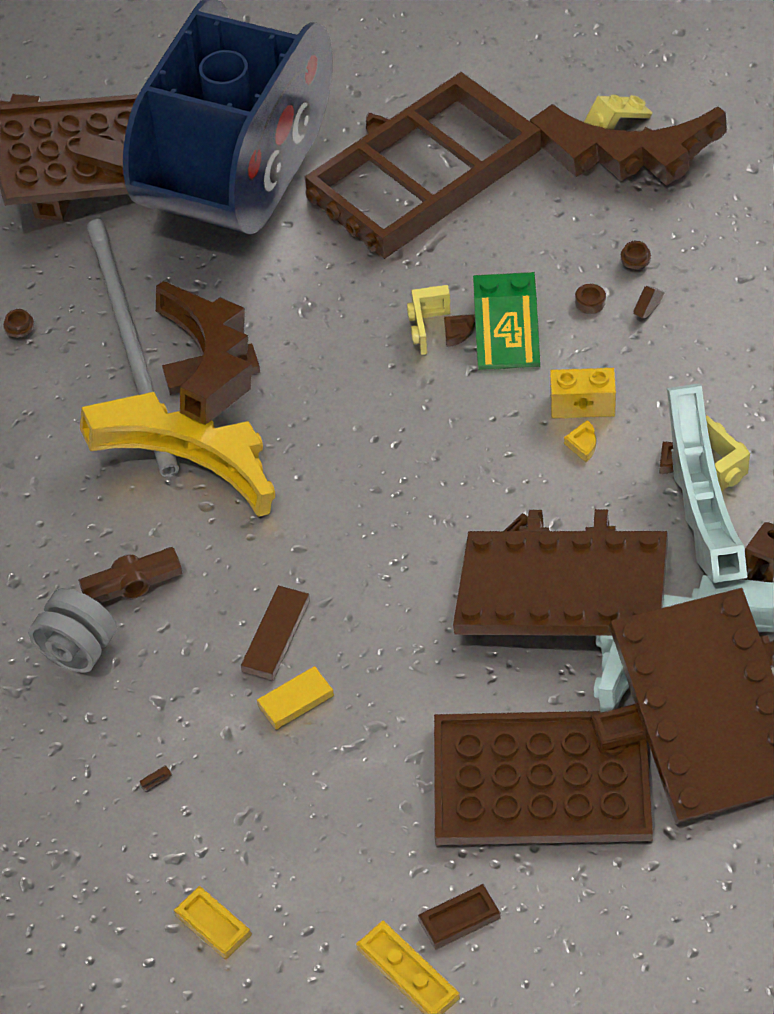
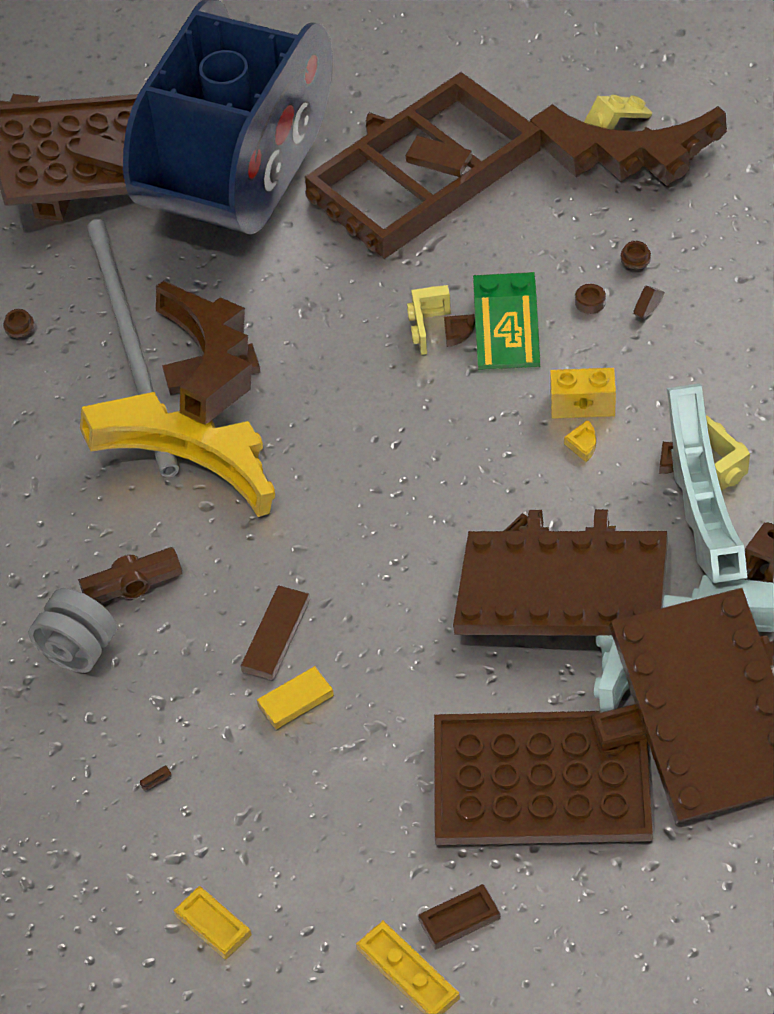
(438, 156): none -> reddish brown tile

